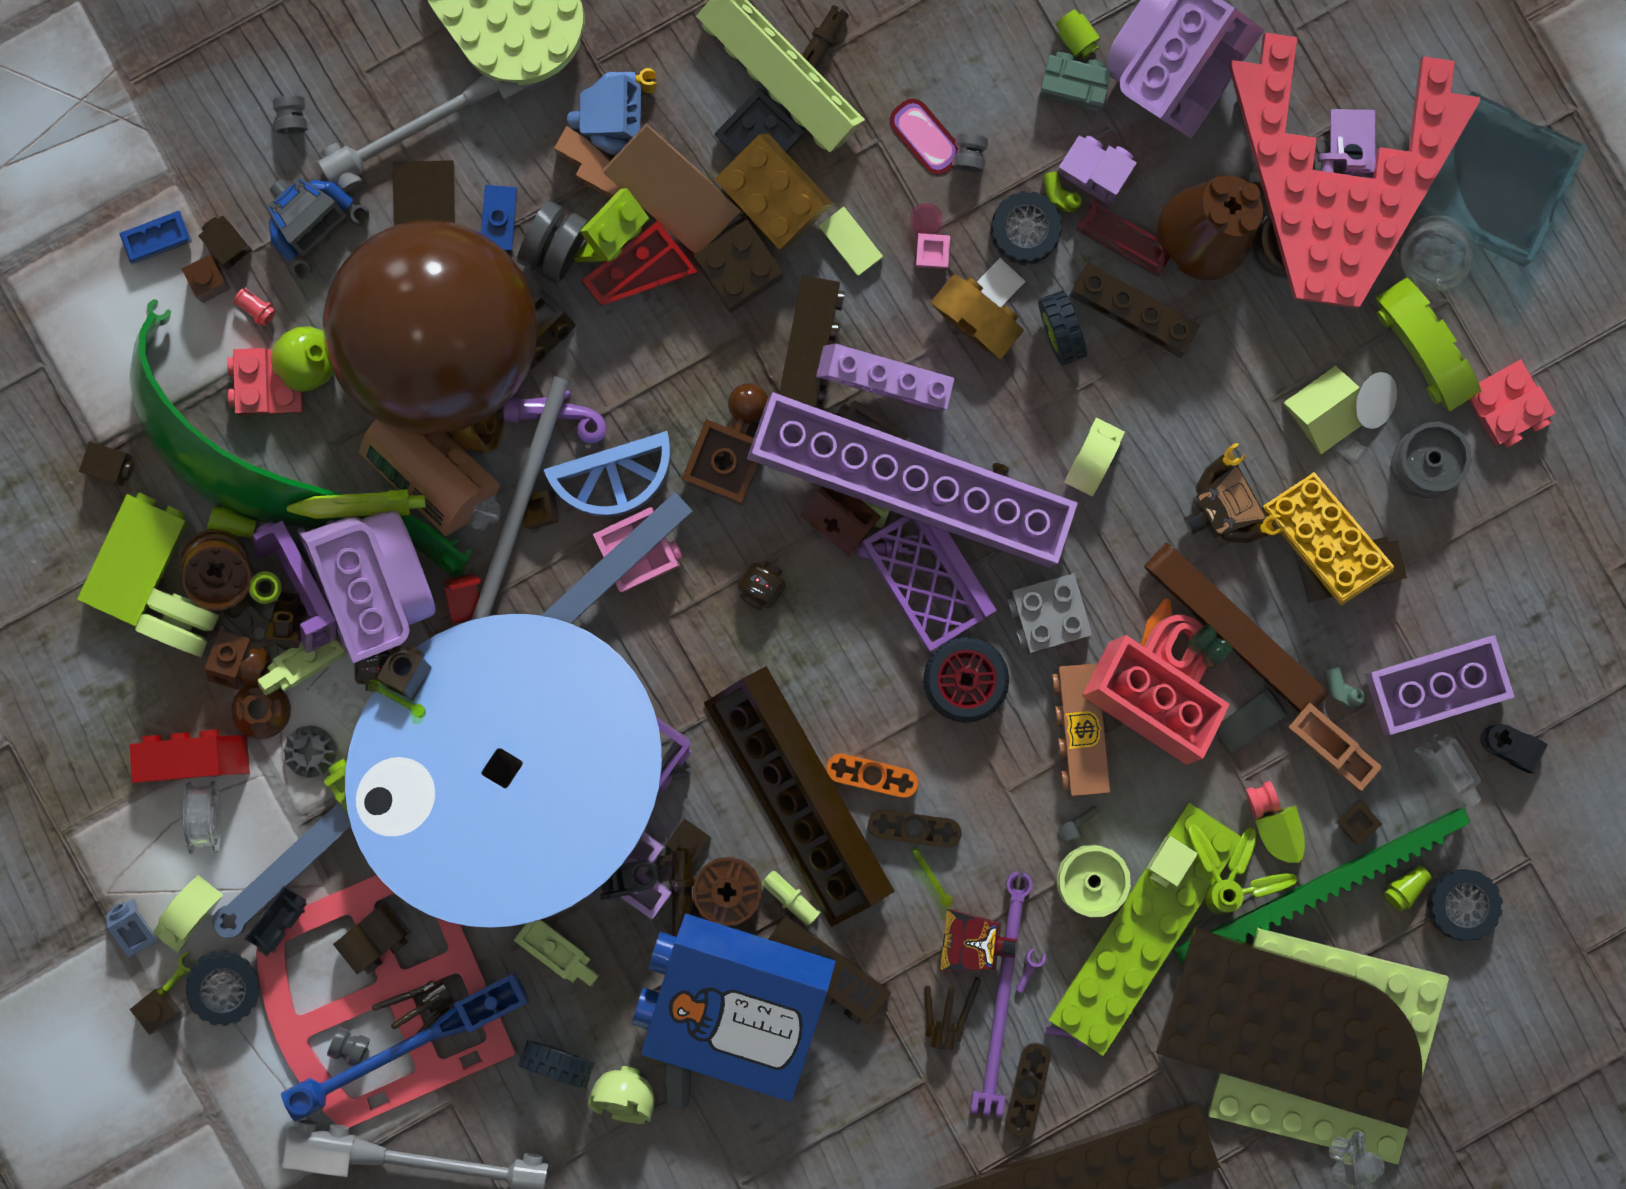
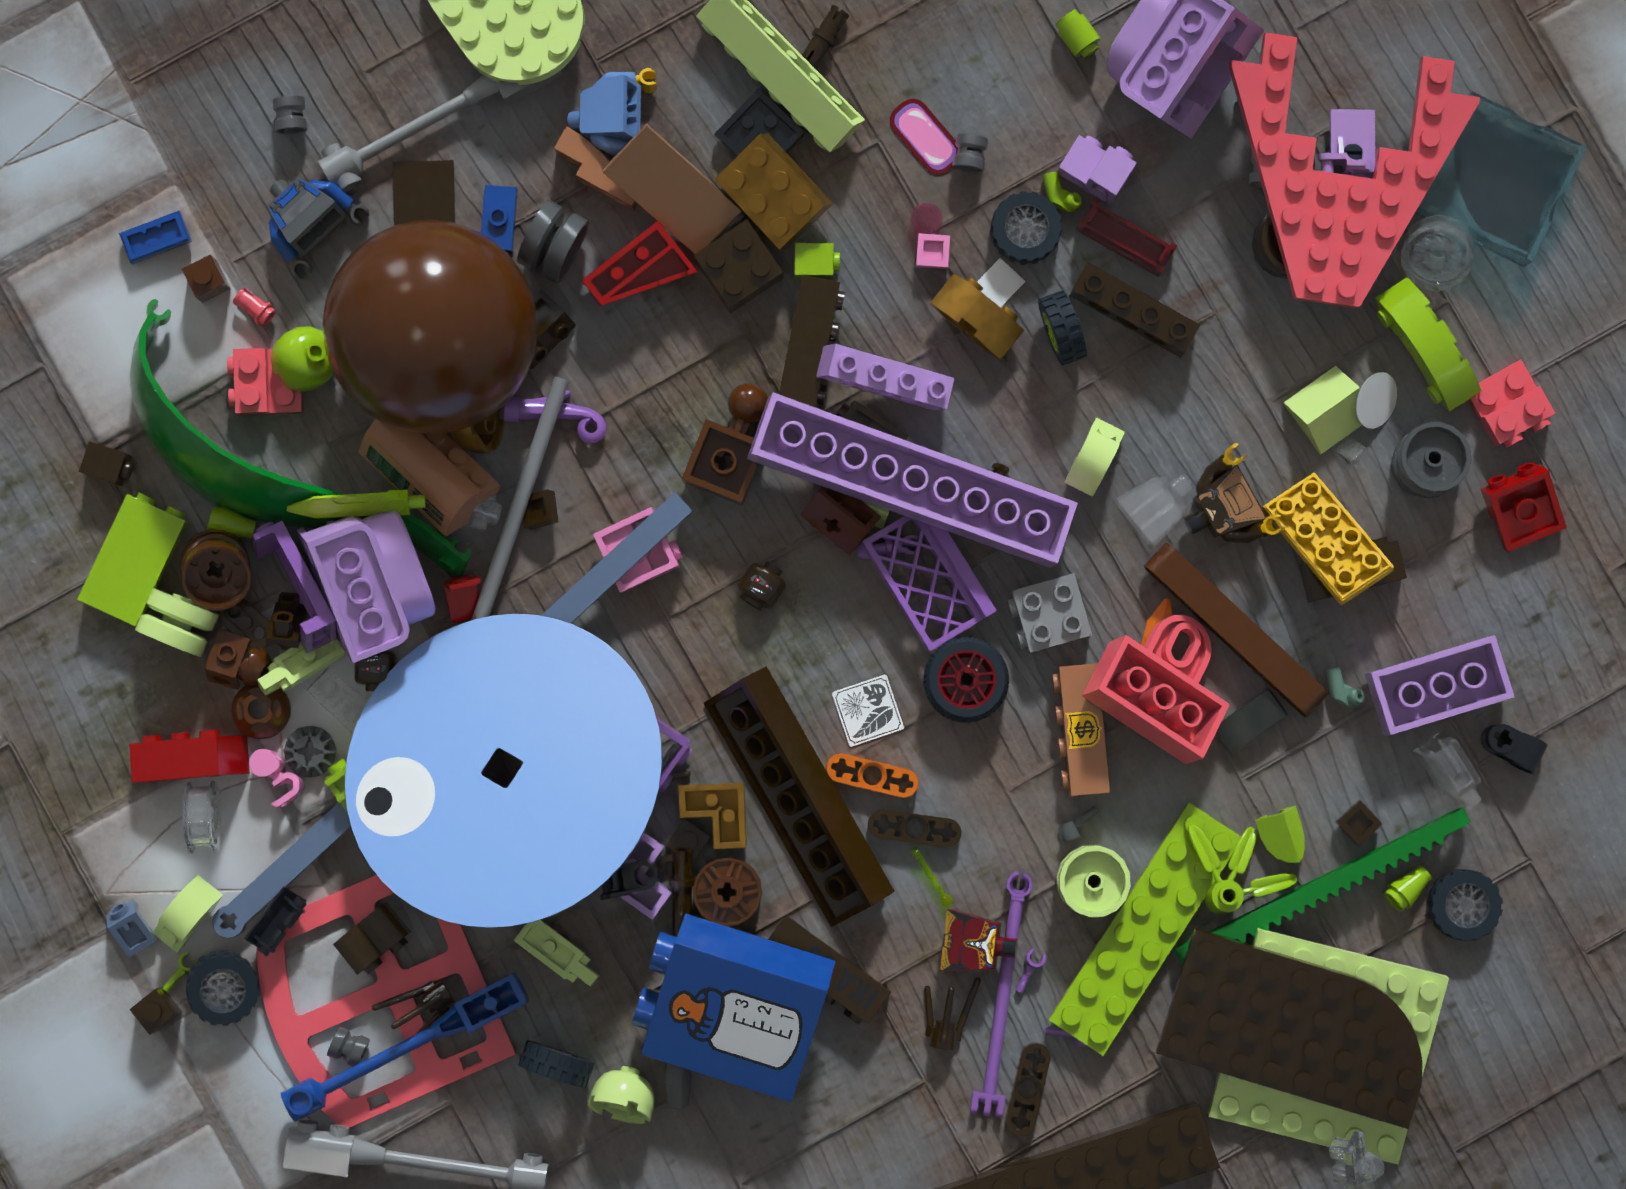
(224, 241): dark brown brick -> none
(269, 597): lime brick -> none
(269, 764): none -> bright pink leg
(408, 684): dark brown brick -> none
(417, 710): clear neon green hinge -> none
(609, 458): light blue window -> none
(611, 228): lime bracket -> none
(724, 804): none -> pearl gold brick
(790, 898): yellowish green axle -> none
(816, 260): none -> lime brick
(850, 241): yellowish green tile -> none
(868, 710): none -> white sticker
(1075, 81): sand green brick -> none
(1155, 506): none -> clear torso
(1170, 862): yellowish green brick -> none
(1211, 226): reddish brown cone -> none
(1212, 649): clear green wheel -> none
(1262, 800): coral wheel -> none
(1335, 747): nougat slope -> none
(1523, 506): none -> red plate

